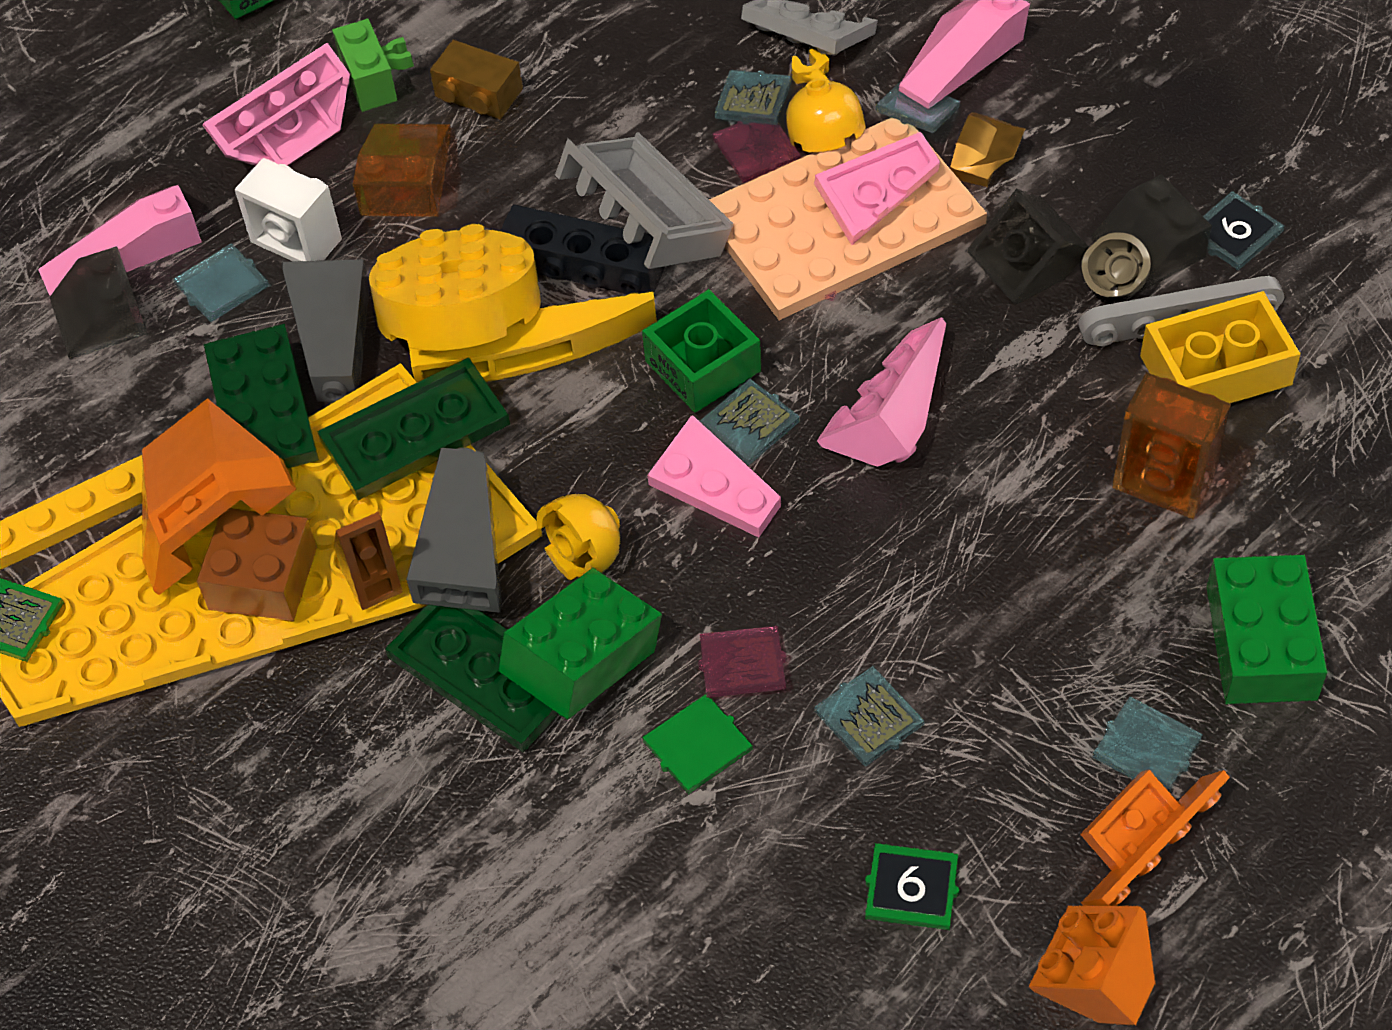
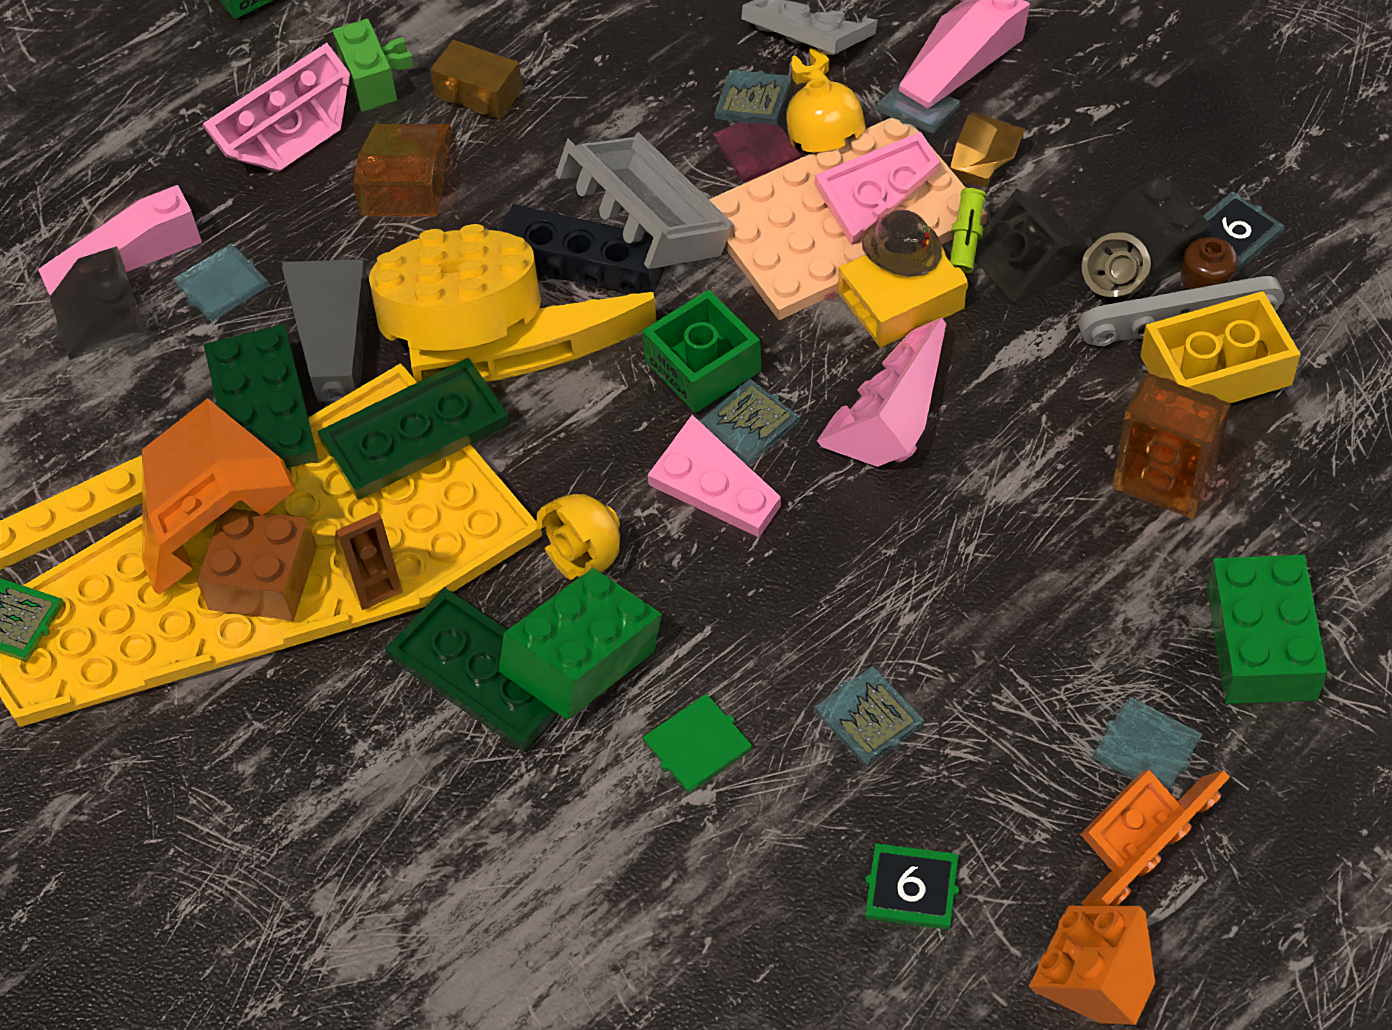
(288, 212): white brick -> none
(456, 540): dark grey slope -> none
(742, 661): clear pink piece -> none
(897, 304): none -> yellow brick
(903, 244): none -> clear smoke hat
(967, 229): none -> lime pin
(1208, 263): none -> reddish brown head

